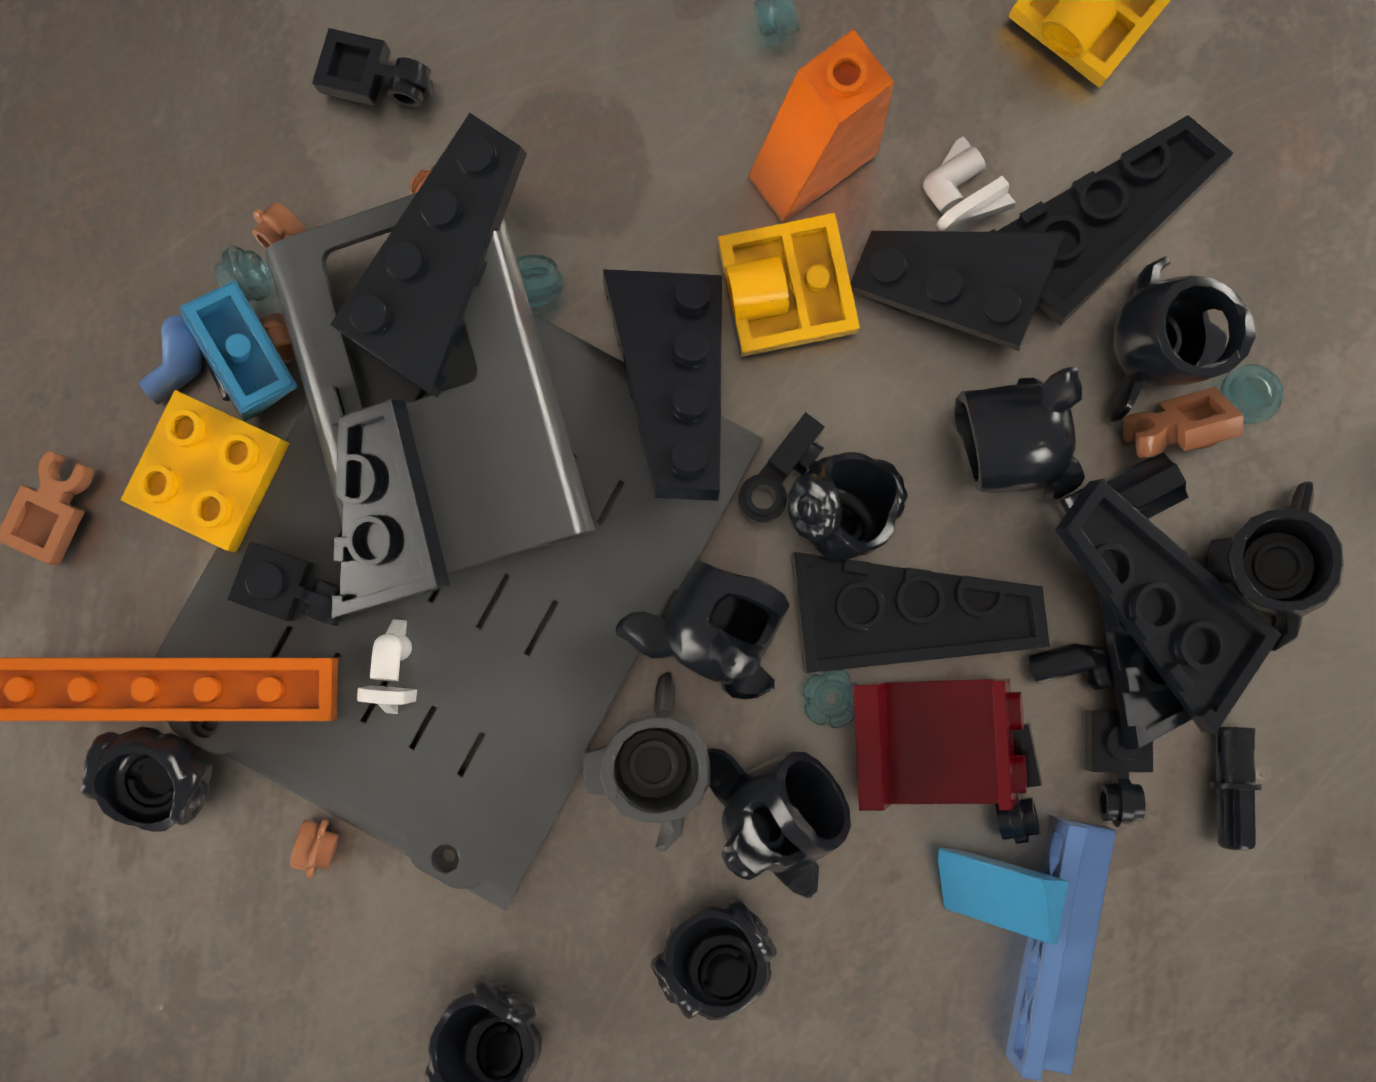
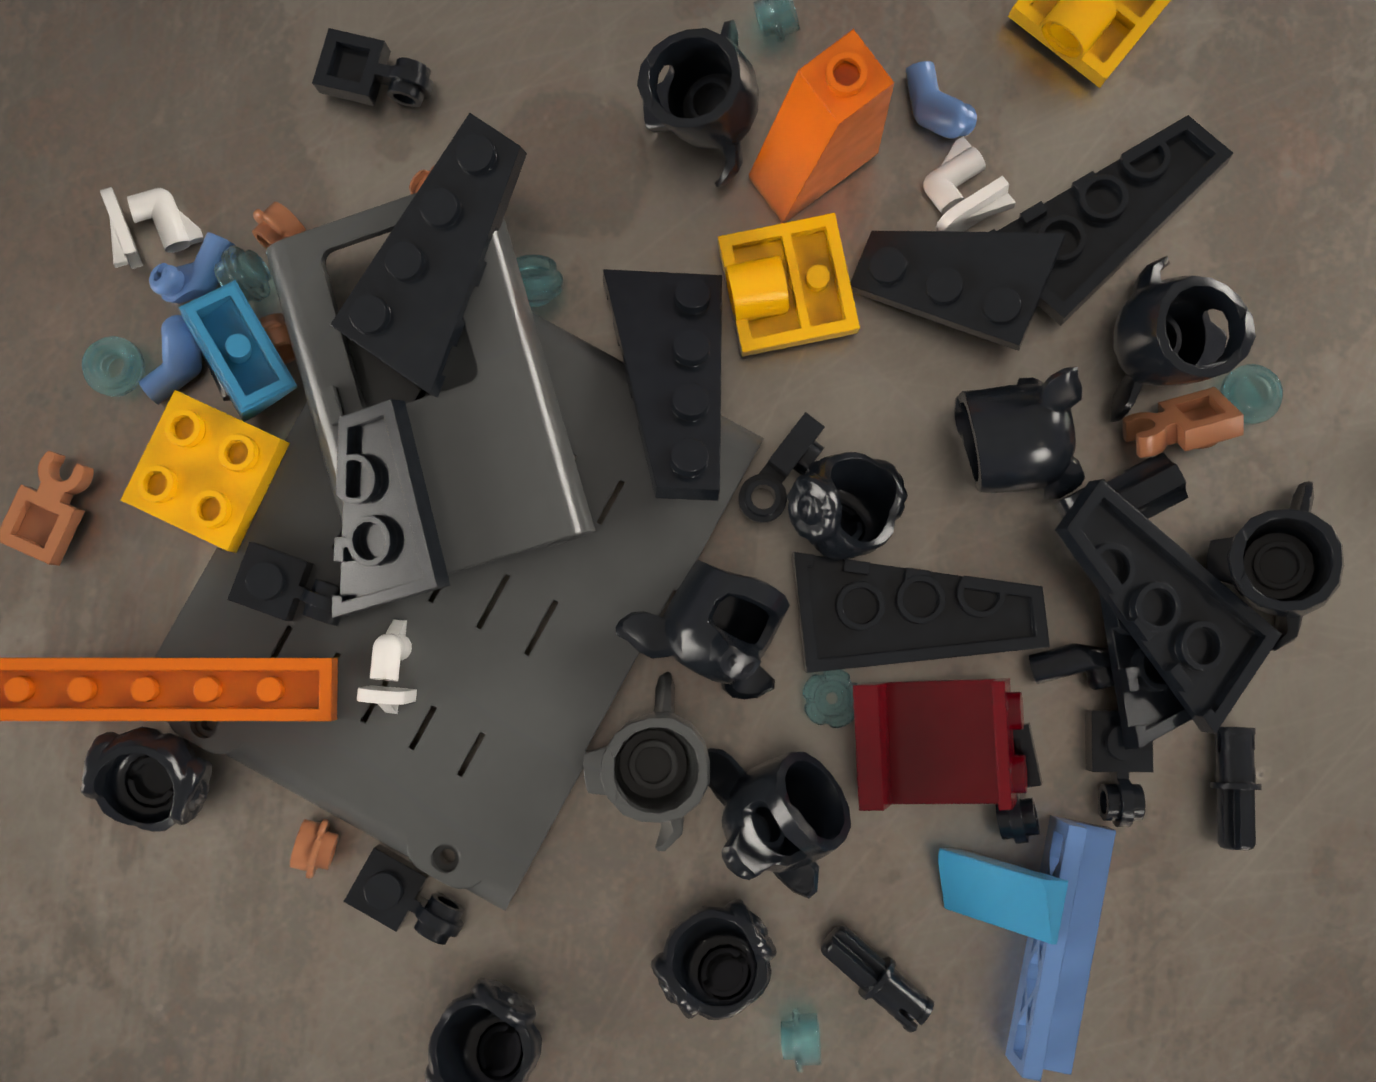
(97, 361): none -> clear light blue plate
(172, 225): none -> white piece
(192, 279): none -> medium blue arm
(391, 889): none -> black plate
(706, 94): none -> black piece
(801, 1039): none -> clear light blue plate
(877, 978): none -> black axle
(935, 109): none -> medium blue arm

